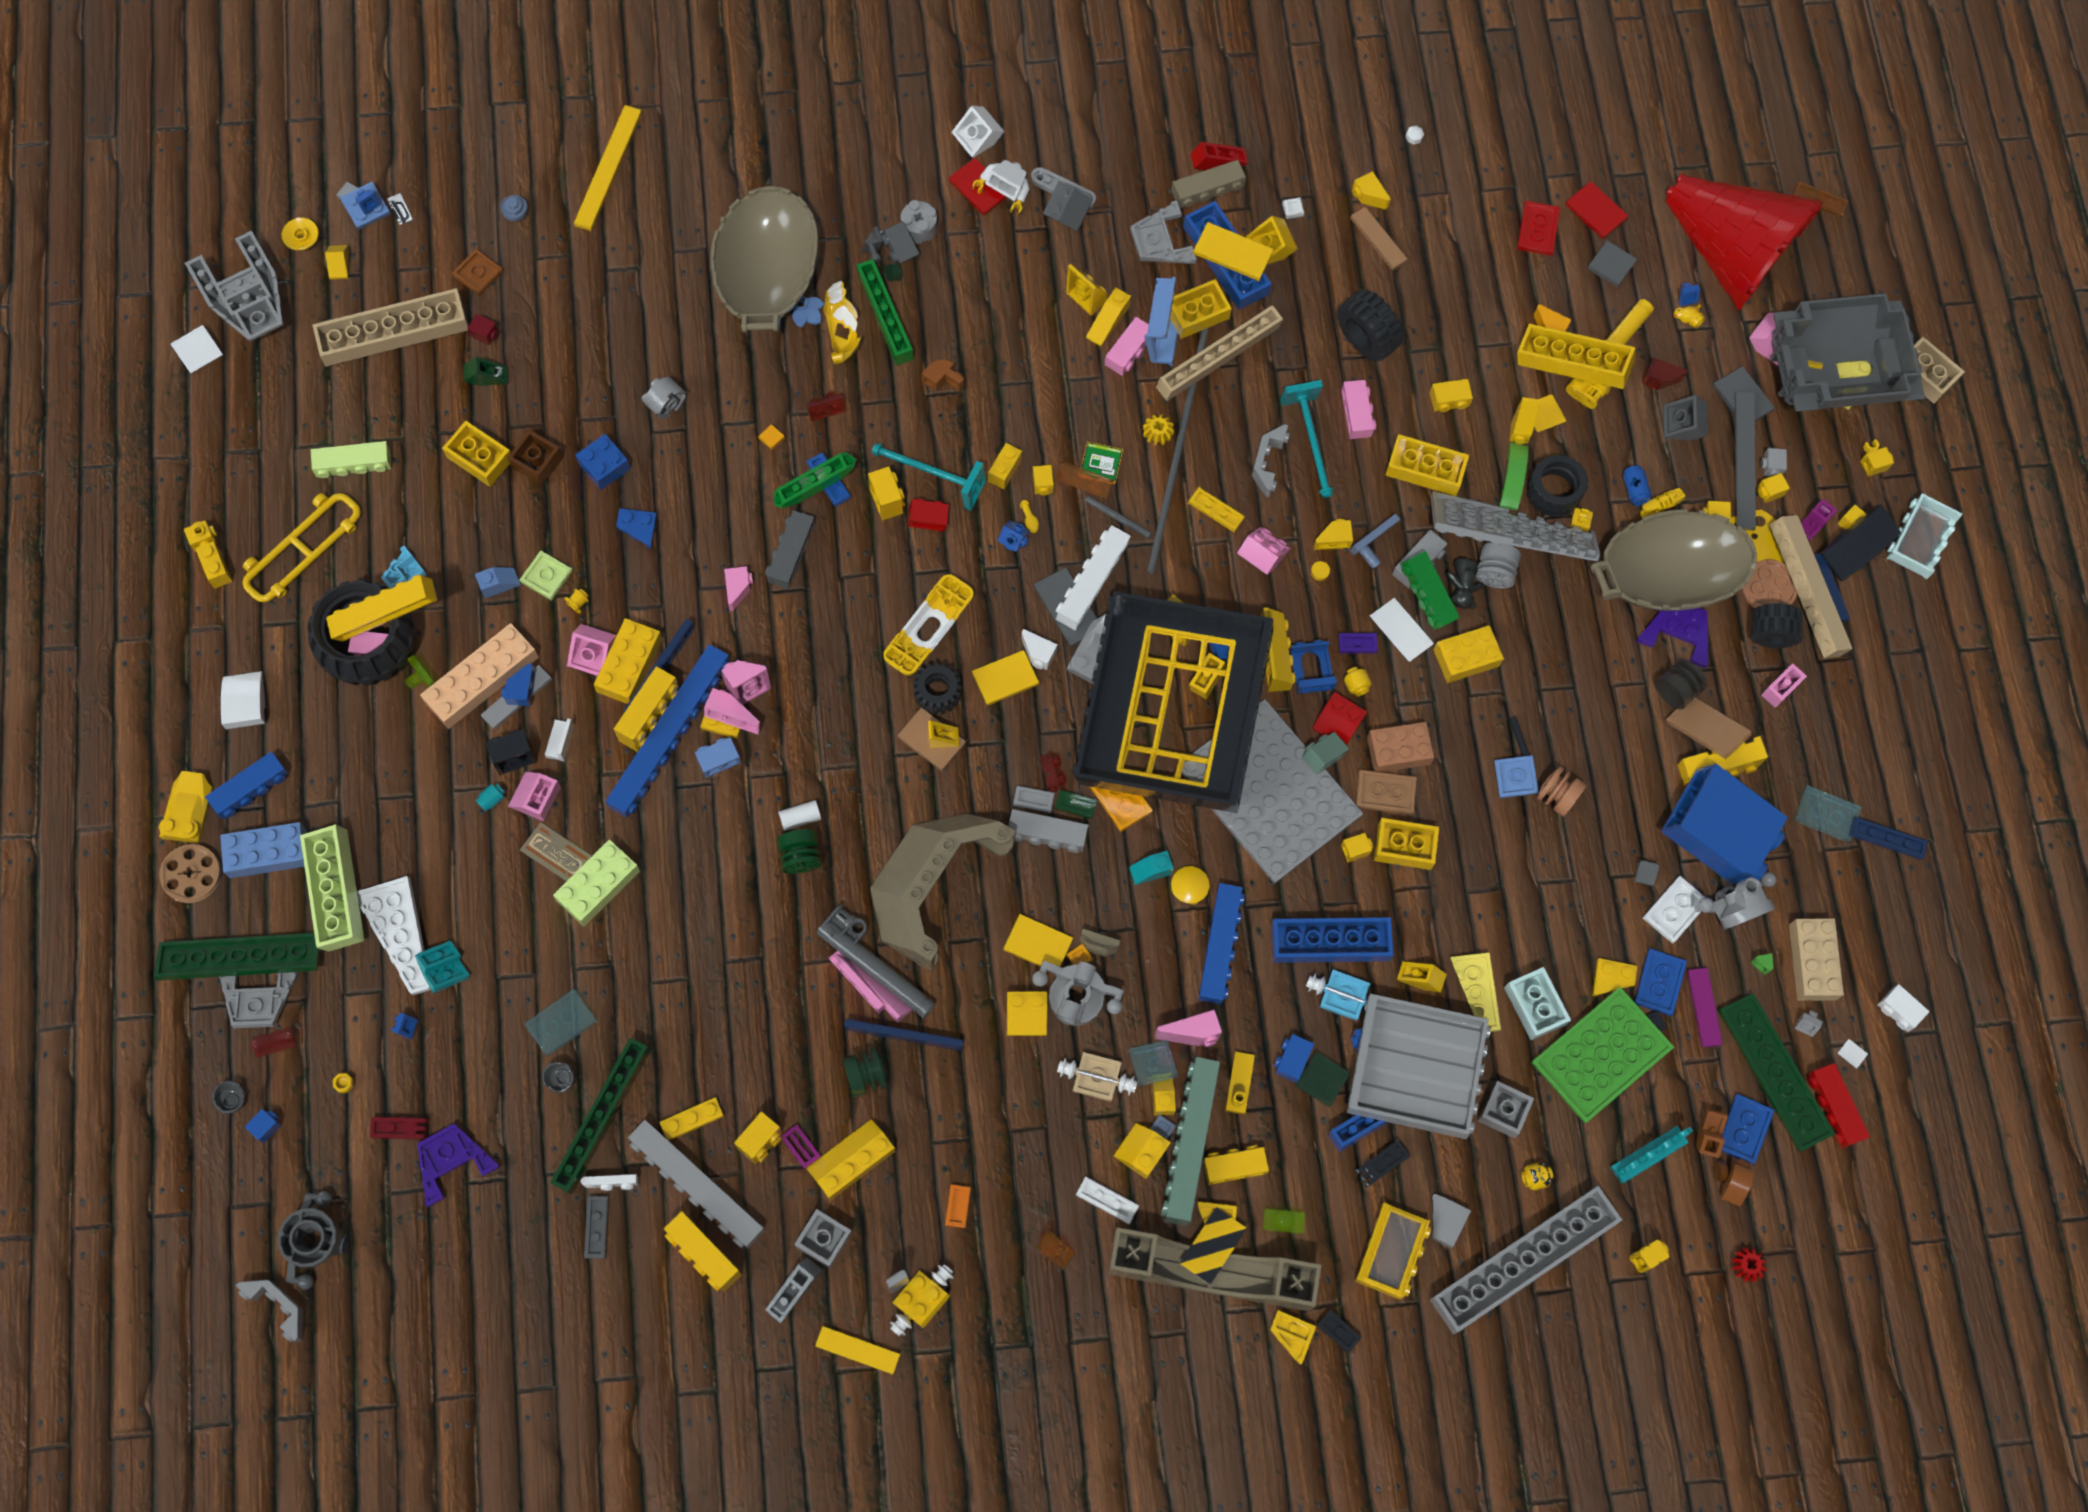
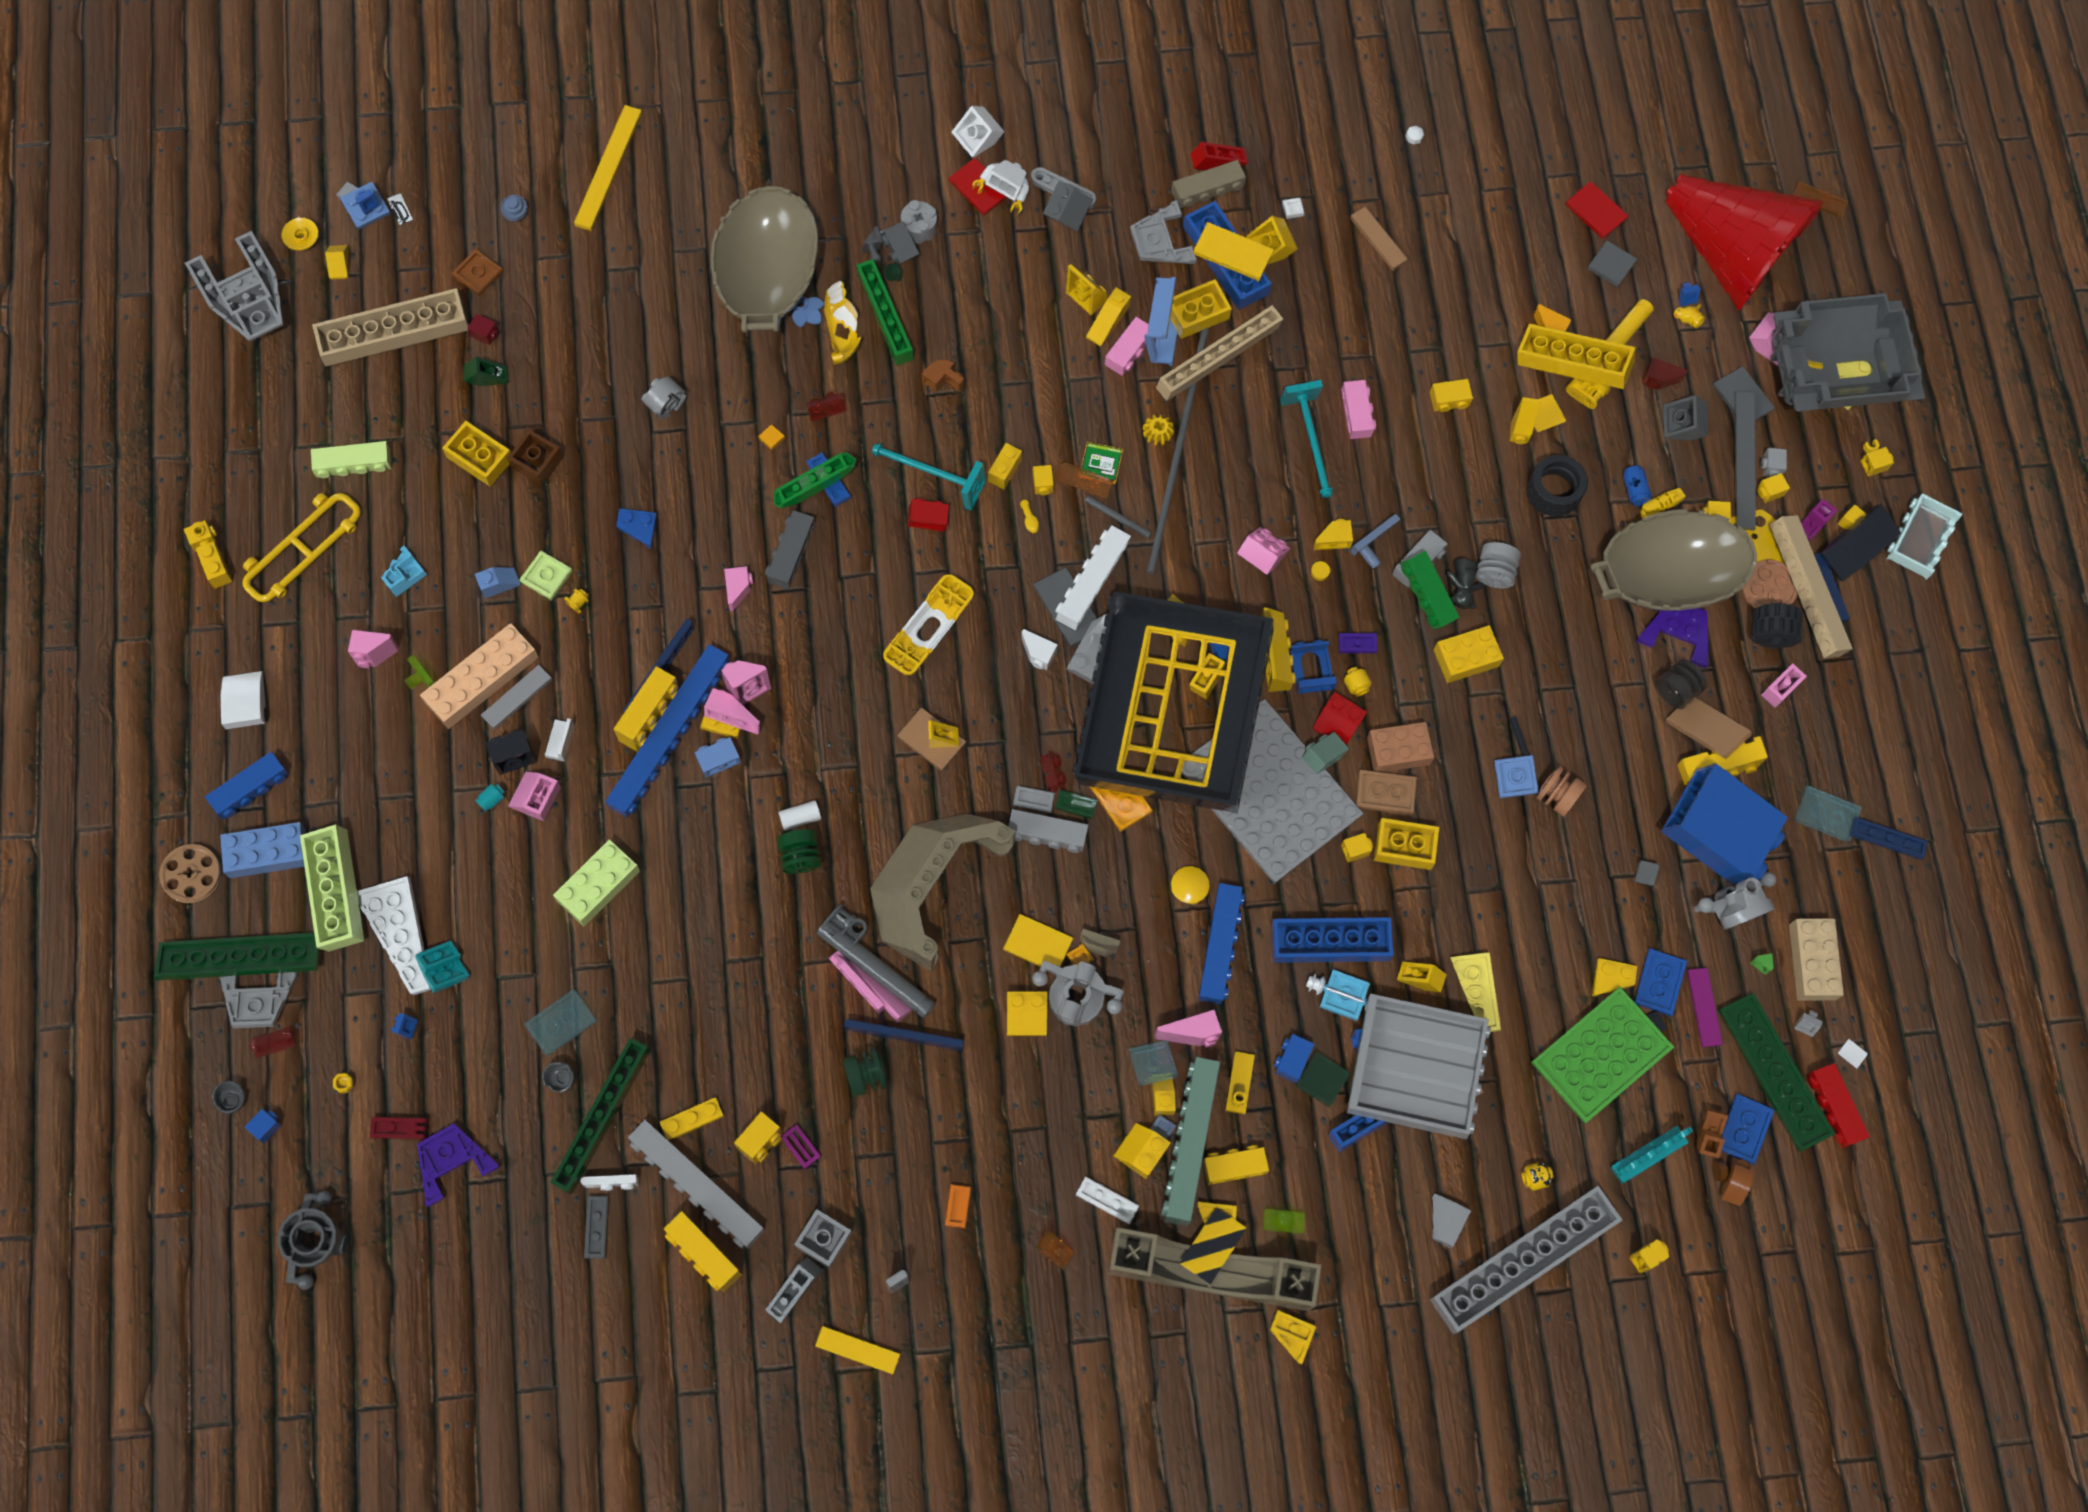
(186, 808): yellow slope -> none
(196, 349): white slope -> none
(294, 1324): light grey slope -> none
(367, 668): black tyre -> none
(381, 608): yellow brick -> none
(519, 687): blue slope -> none
(555, 852): dark tan sticker -> none
(589, 649): bright pink slope -> none
(602, 462): blue brick -> none
(628, 661): yellow brick -> none
(851, 1159): yellow slope -> none
(886, 493): yellow brick -> none
(921, 1299): yellow plate -> none
(937, 674): black tyre -> none
(1005, 678): yellow tile -> none
(1013, 536): blue brick -> none
(1097, 1076): tan plate -> none
(1151, 868): teal slope -> none
(1216, 509): yellow tile -> none
(1265, 479): light grey slope -> none
(1338, 1331): black plate -> none
(1370, 191): yellow slope -> none
(1370, 325): black tyre -> none
(1383, 1163): black hinge -> none
(1393, 1252): window -> none
(1401, 629): white sticker -> none
(1427, 465): yellow brick -> none
(1496, 525): light grey wing -> none
(1505, 1109): light grey brick -> none
(1515, 476): bright green slope -> none
(1537, 1003): light aqua brick -> none
(1538, 228): red tile -> none
(1581, 518): yellow tile -> none
(1674, 909): white tile -> none
(1755, 1268): red gear -> none
(1903, 1008): white brick -> none
(1937, 372): tan brick -> none

